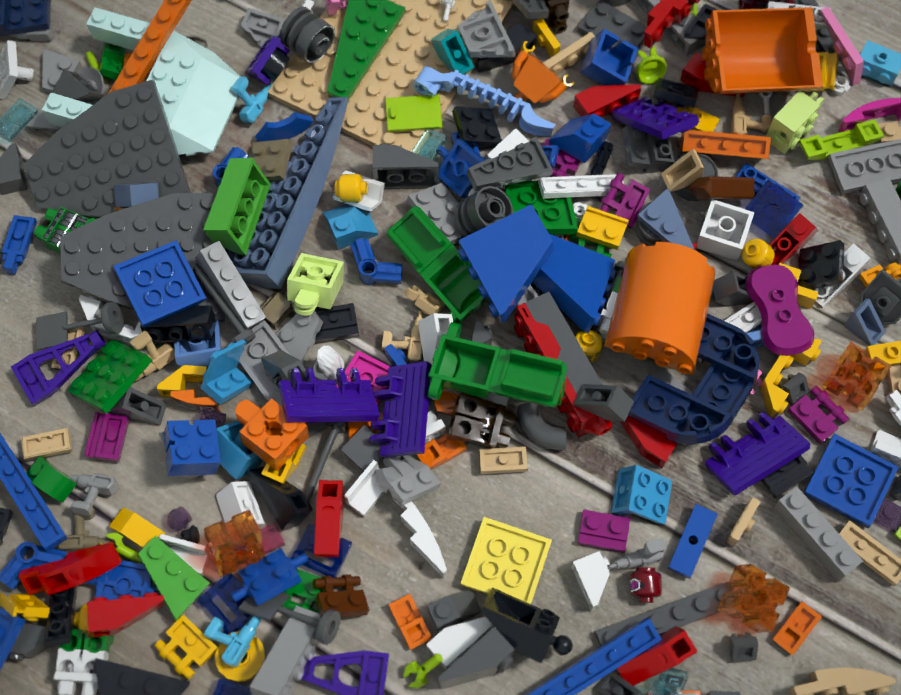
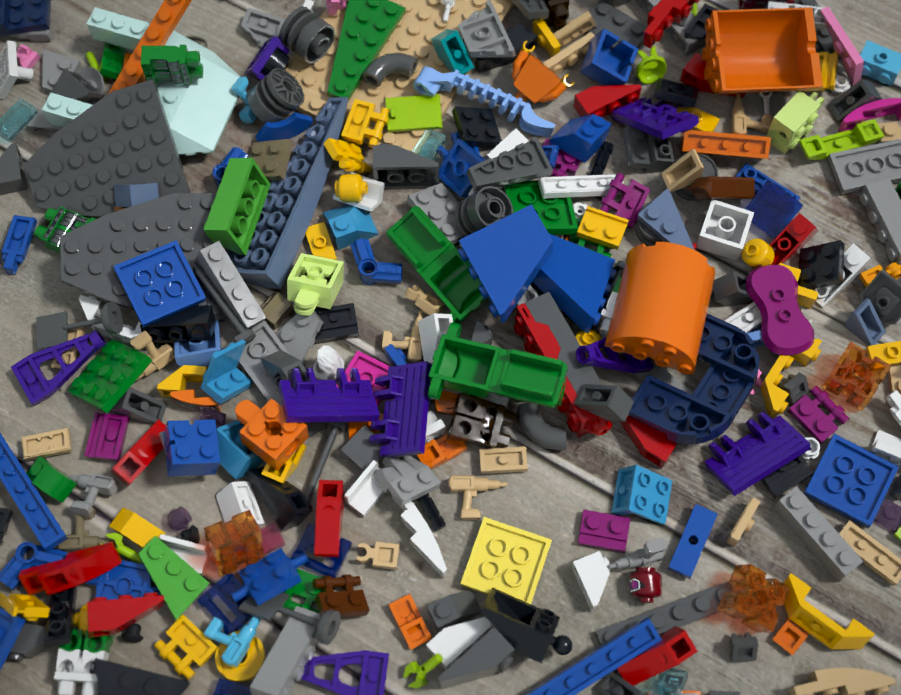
(26, 57): none -> bright pink tile
(132, 634): none -> black piece
(140, 455): none -> red slope
(171, 64): none -> green hips
(275, 96): none -> dark grey wheel
(320, 241): none -> yellow plate
(348, 155): none -> yellow plate
(359, 120): none -> yellow plate
(383, 555): none -> tan plate
(390, 64): none -> dark grey cylinder
(431, 512): none -> black axle
(469, 486): none -> tan piece
(575, 29): none -> tan plate
(614, 362): none -> dark purple plate
(815, 447): none -> white plate
(818, 624): none -> yellow slope
(856, 96): none -> dark grey slope

